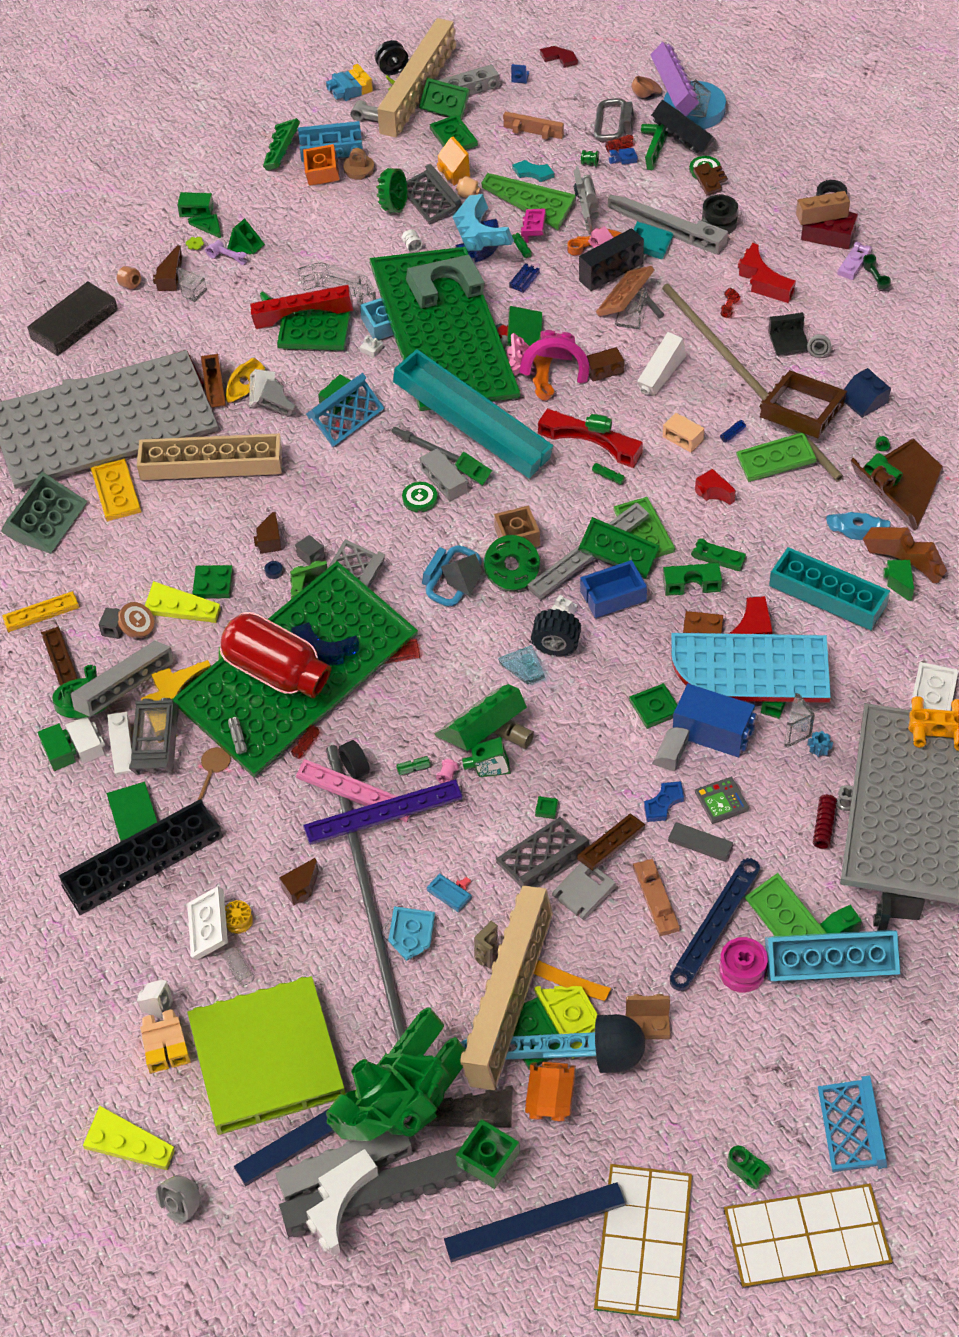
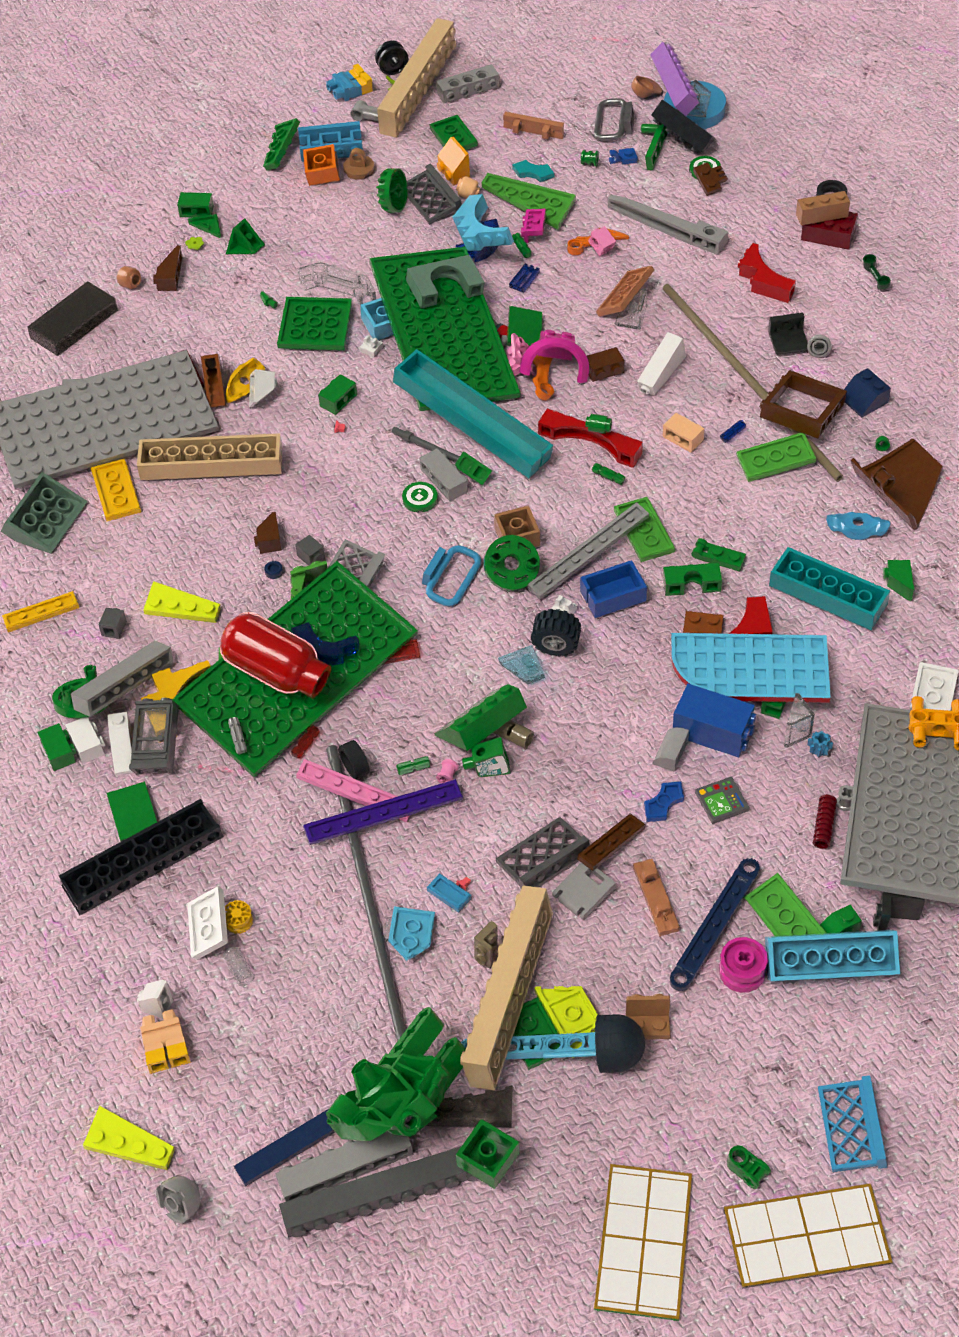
(59, 655): reddish brown tile -> none
(135, 620): nougat tile -> none
(191, 285): clear slope -> none
(212, 581): green plate -> none
(213, 761): medium nougat piece -> none
(218, 247): lavender brick -> none
(265, 1055): lime brick -> none
(274, 398): light grey arch -> none
(300, 882): reddish brown slope -> none
(333, 299): red arch -> none
(335, 399): dark azure fence -> none
(337, 1190): white arch -> none
(412, 240): white wheel -> none
(444, 98): green tile -> none
(463, 573): dark grey slope -> none
(519, 73): blue bracket -> none
(534, 1222): dark blue tile -> none
(546, 807): green tile -> none
(550, 1090): orange brick -> none
(565, 56): dark red tile -> none
(567, 980): light orange sticker -> none
(585, 191): light grey piece -> none
(611, 259): black brick -> none
(618, 546): green tile -> none
(620, 143): clear red bar -> none
(654, 307): dark grey bar -> none
(654, 705): green tile -> none
(655, 239): teal container -> none
(700, 841): dark grey tile -> none
(713, 486): red arch -> none
(720, 212): pearl dark grey wheel -> none
(732, 298): clear red bar -> none
(854, 261): lavender plate -> none
(880, 460): green piece -> none
(900, 544): dark orange arch -> none

